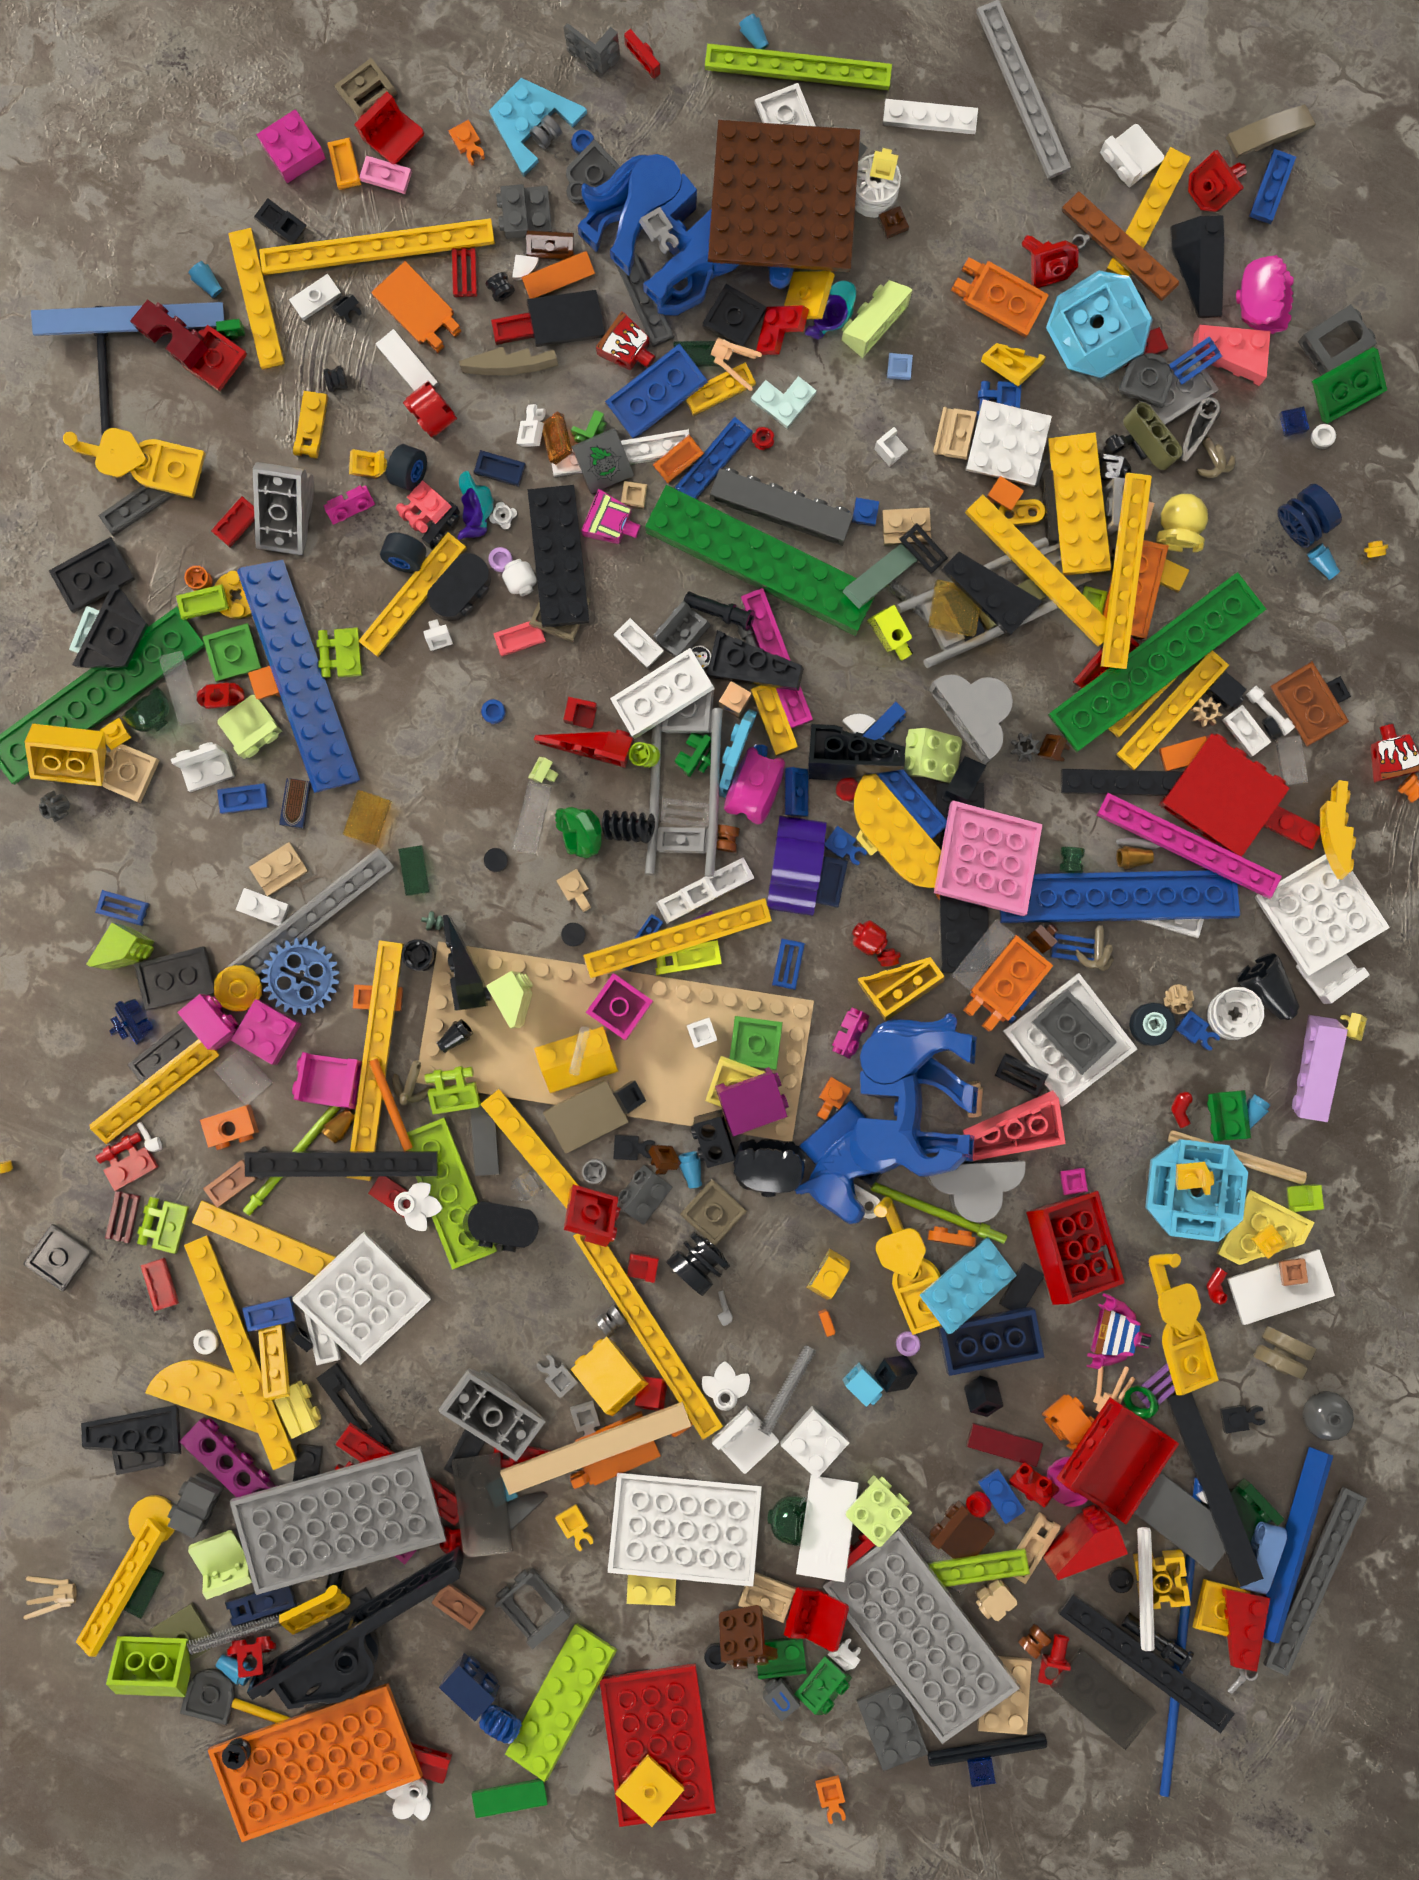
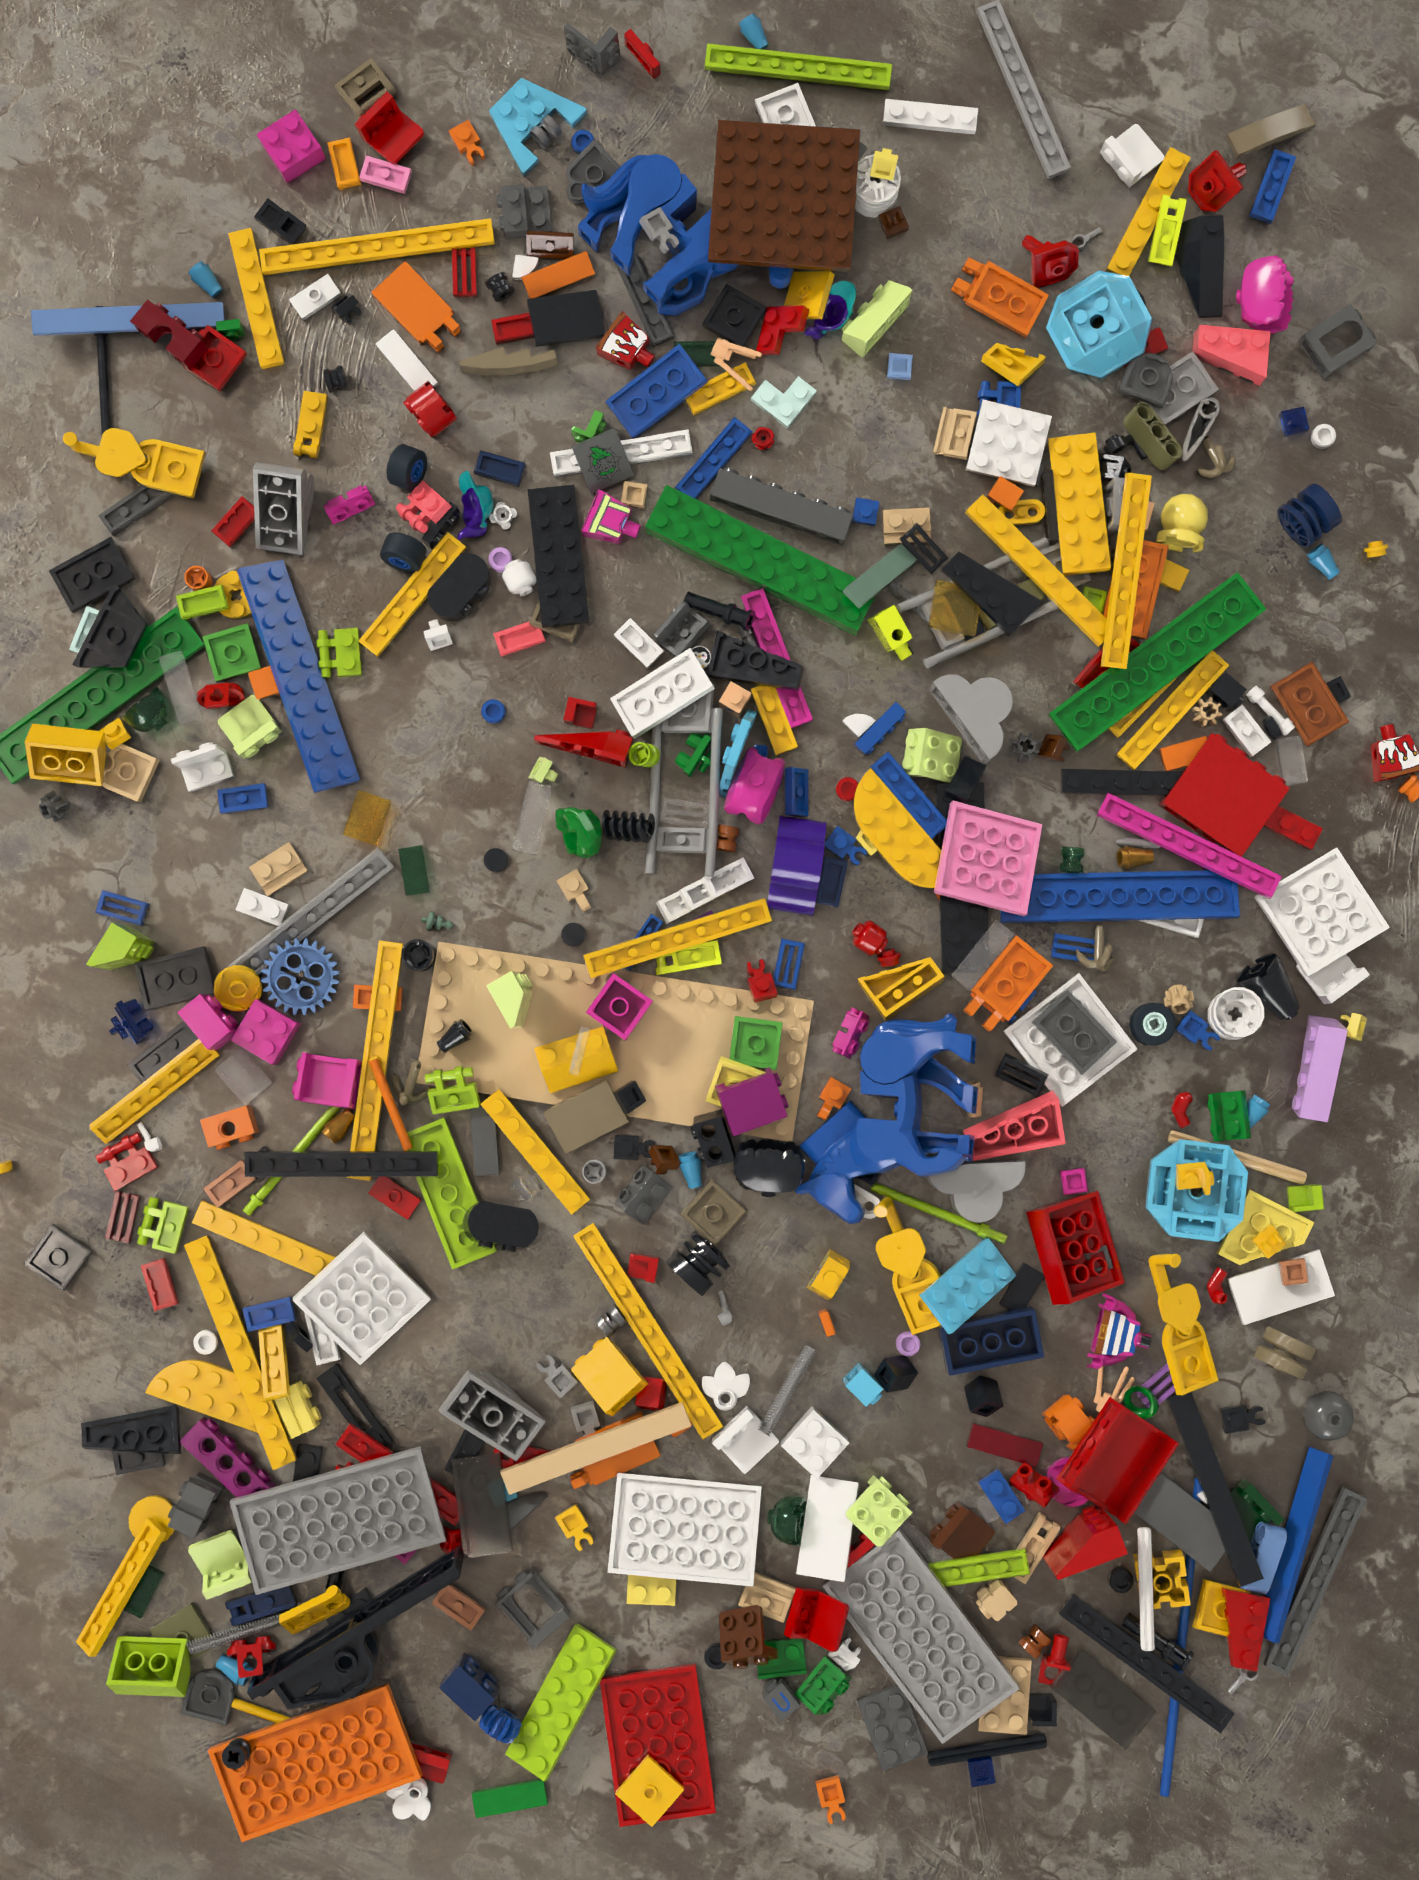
(63, 1595): tan plant -> none
(295, 803): tile -> none
(367, 463): yellow bracket -> none
(421, 1206): white plate -> none
(467, 984): black wedge -> none
(531, 429): white plate -> none
(556, 438): clear orange plate -> none
(592, 1215): red plate -> none
(678, 458): orange tile -> none
(701, 1032): white panel -> none
(760, 984): none -> red plate
(843, 755): black wedge -> none
(890, 447): white panel -> none
(962, 1238): orange plate -> none
(978, 1504): red tile -> none
(1042, 1709): none -> black panel
(1043, 937): reddish brown tile -> none
(1120, 246): dark orange plate -> none
(1167, 231): none -> neon yellow plate
(1178, 372): blue tile -> none
(1335, 835): yellow slope -> none
(1349, 385): green plate -> none

